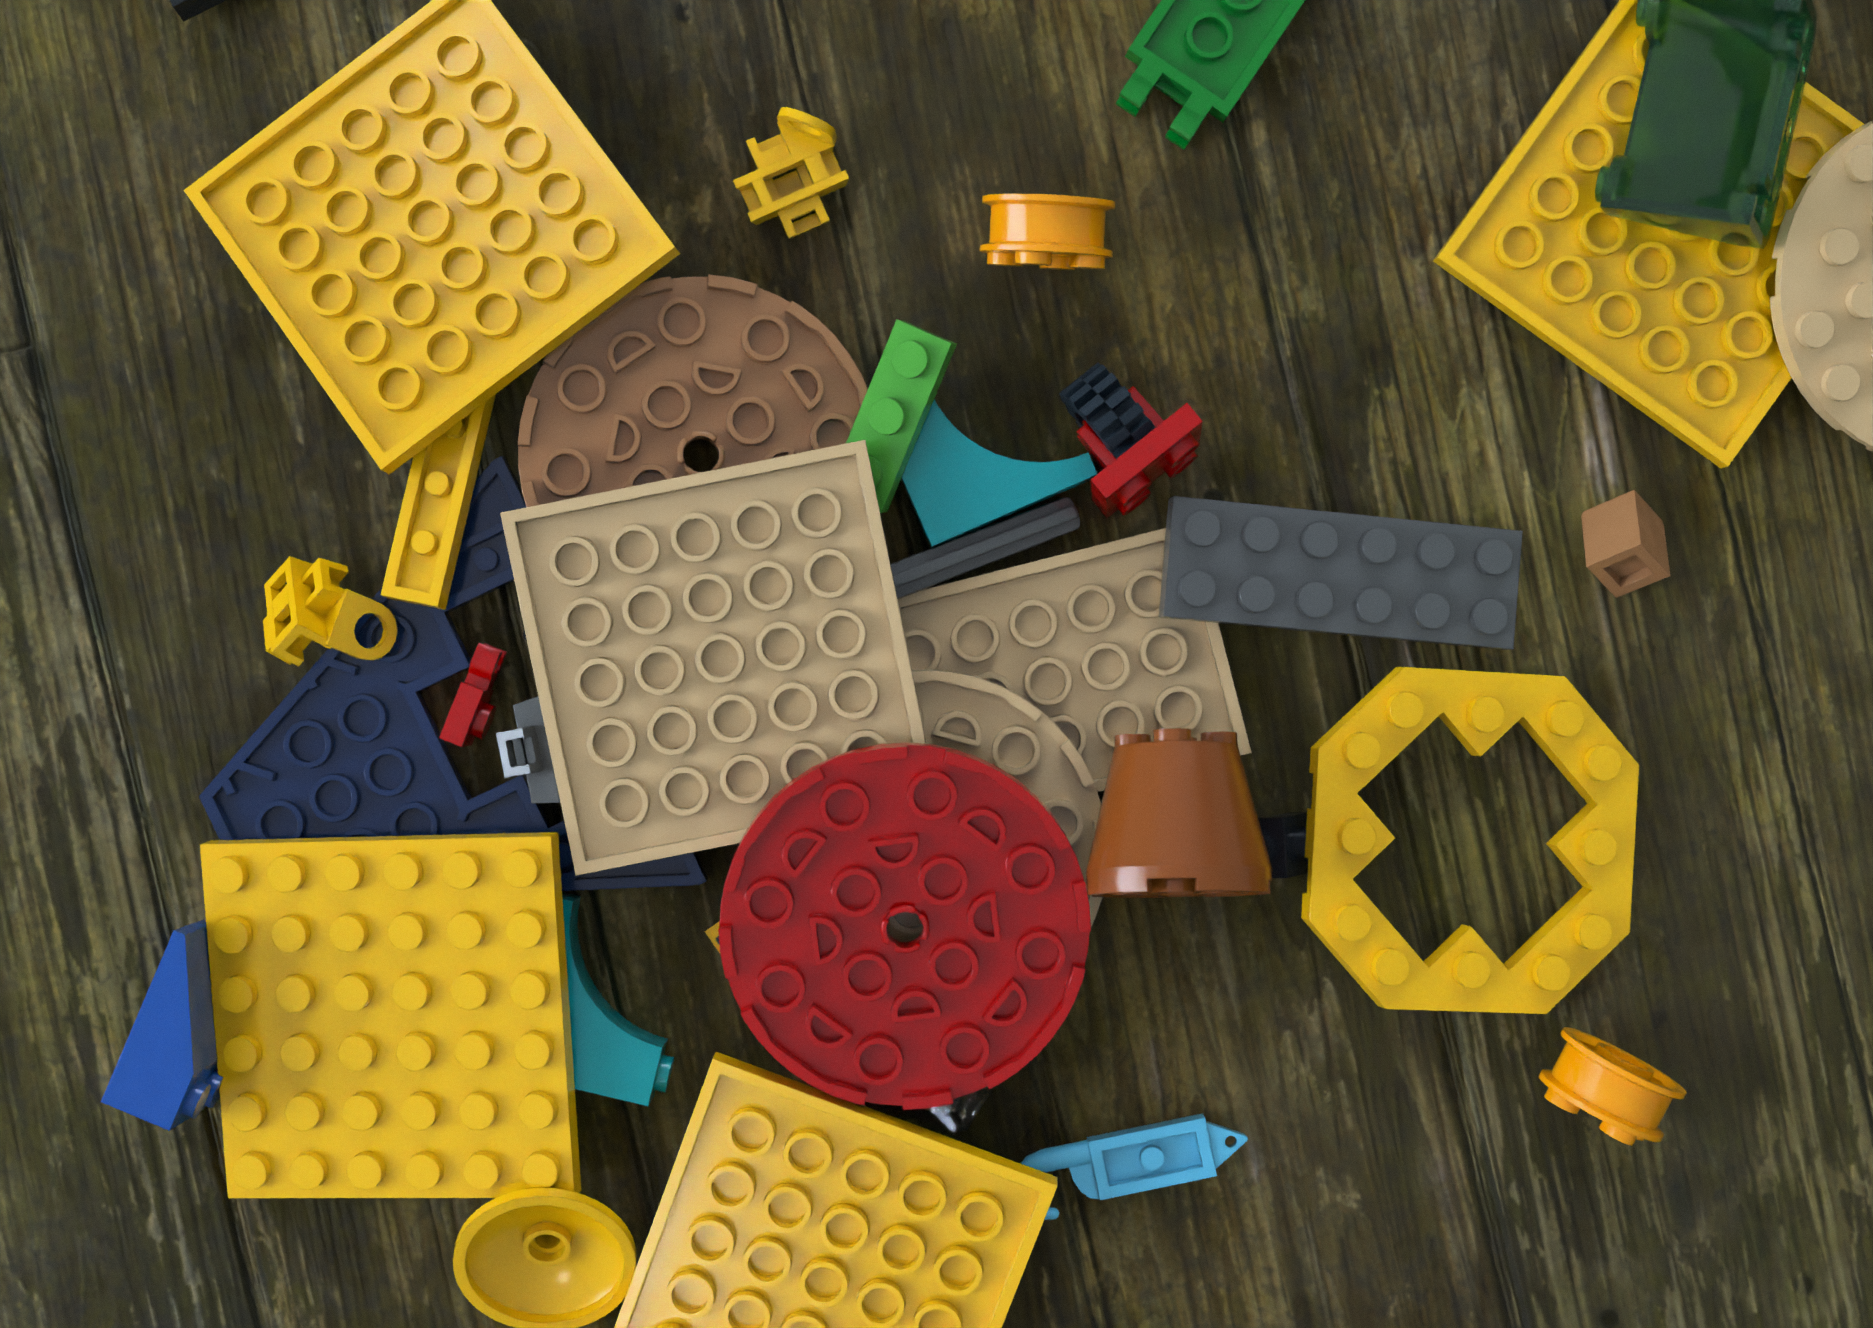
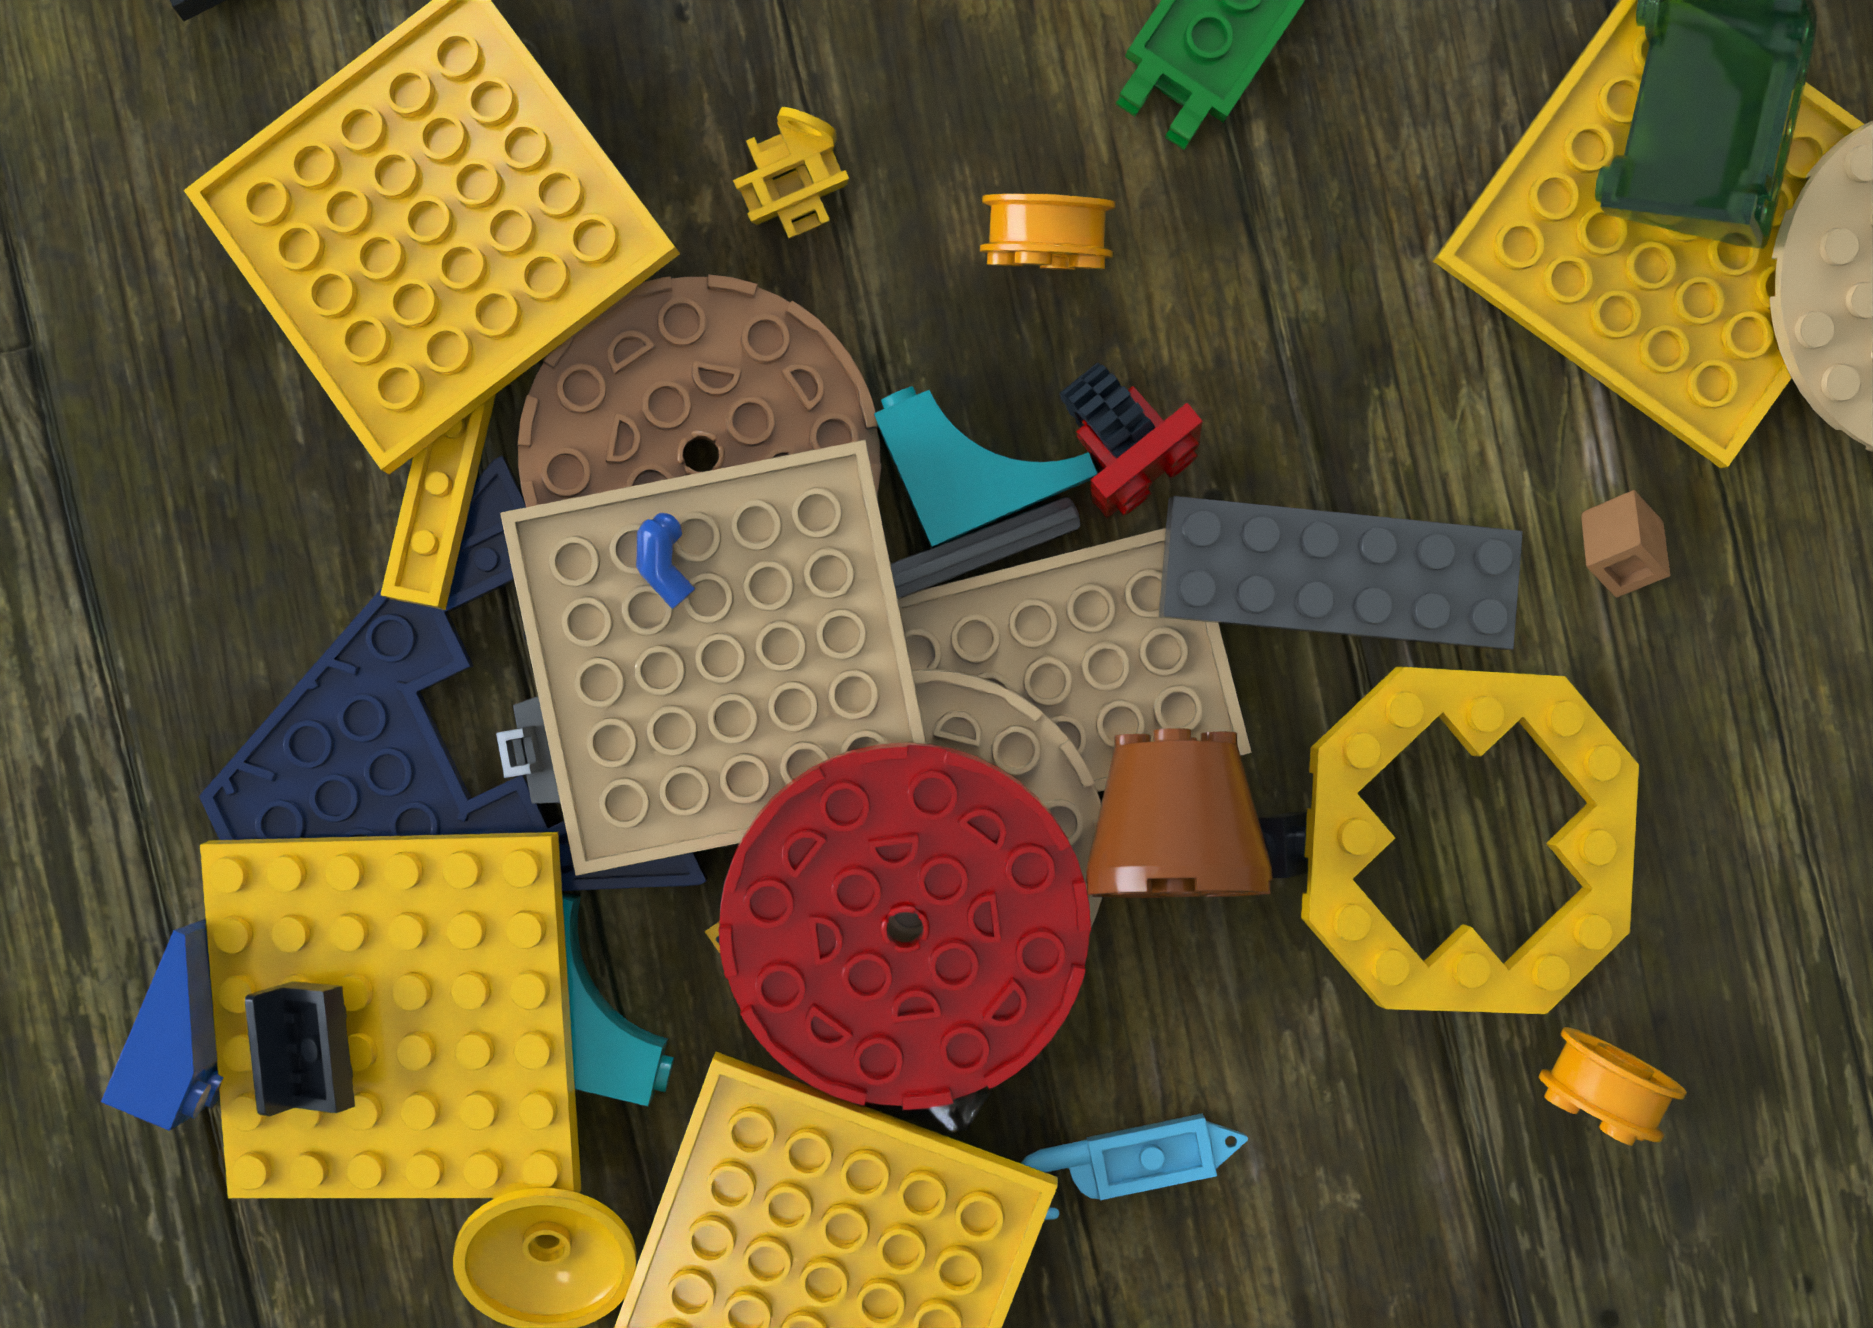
(299, 1048): none -> black bracket
(320, 611): yellow piece -> none
(471, 711): red plate -> none
(654, 558): none -> blue arm
(900, 402): bright green plate -> none

